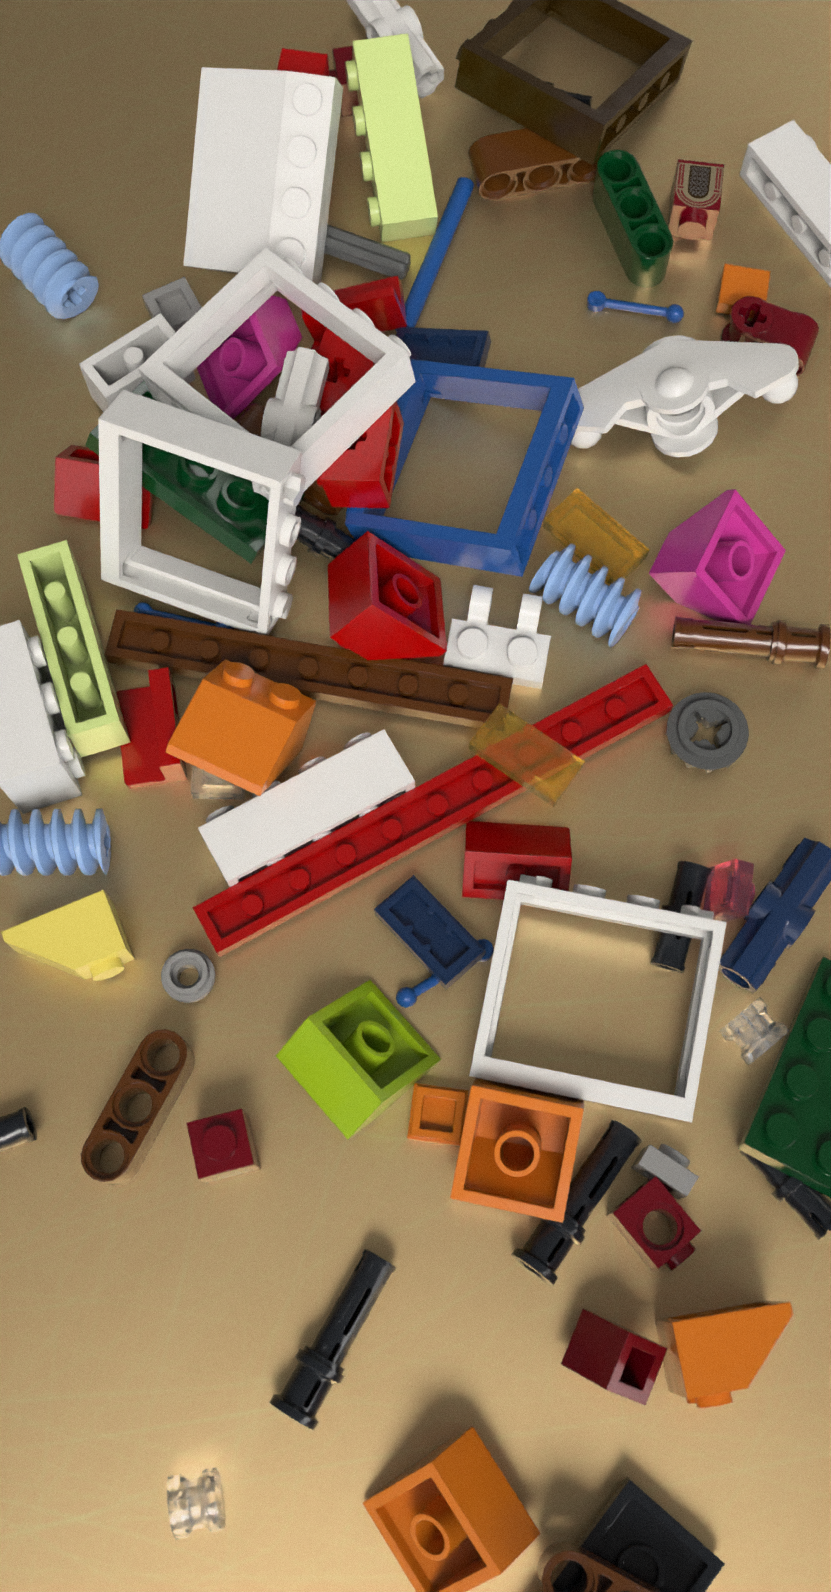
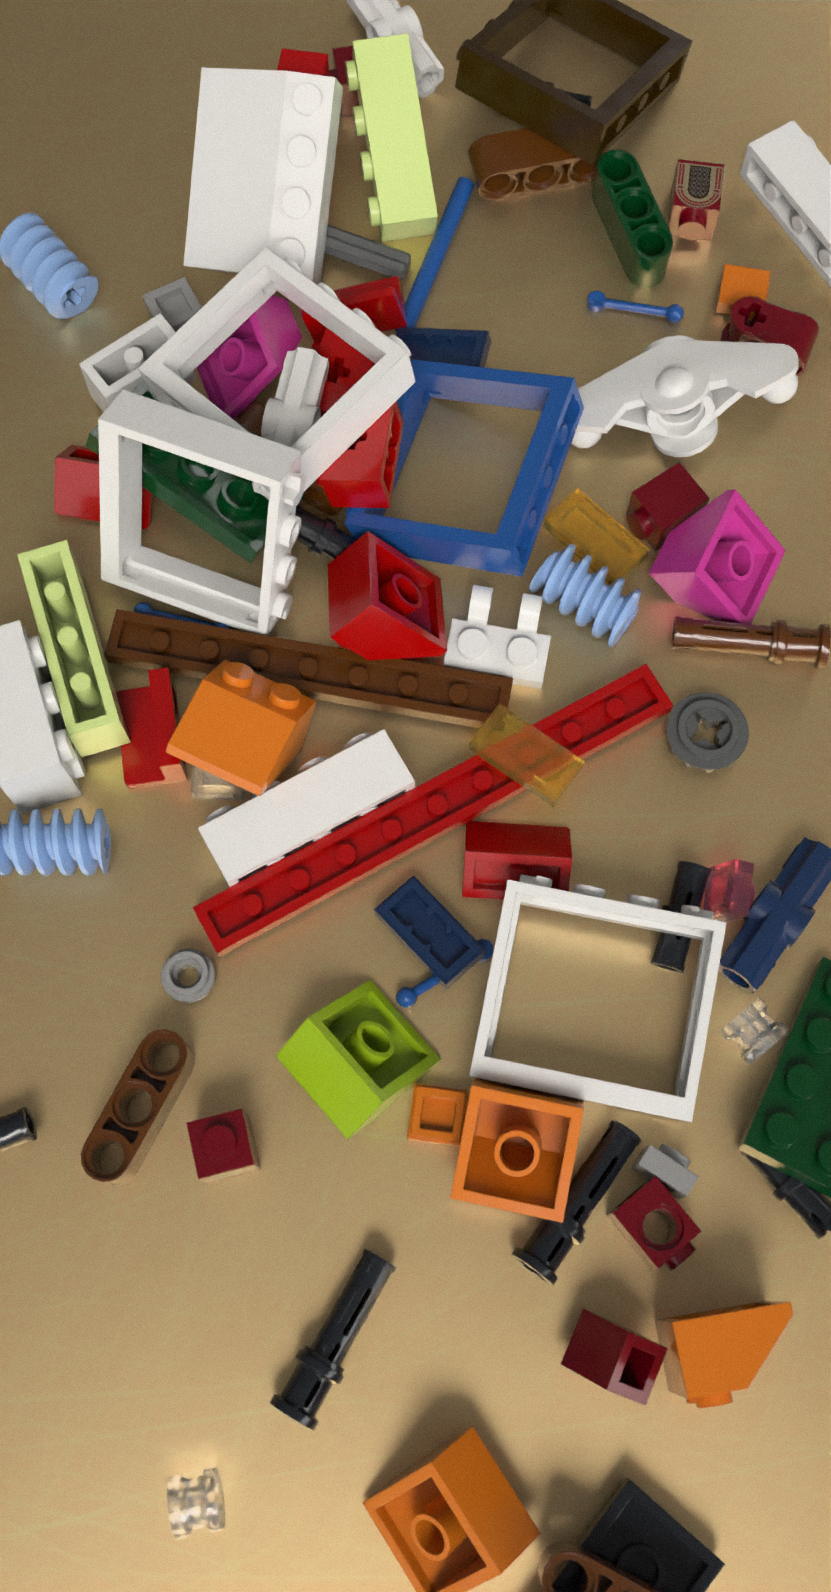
(76, 938): light yellow slope -> none
(664, 505): none -> dark red brick

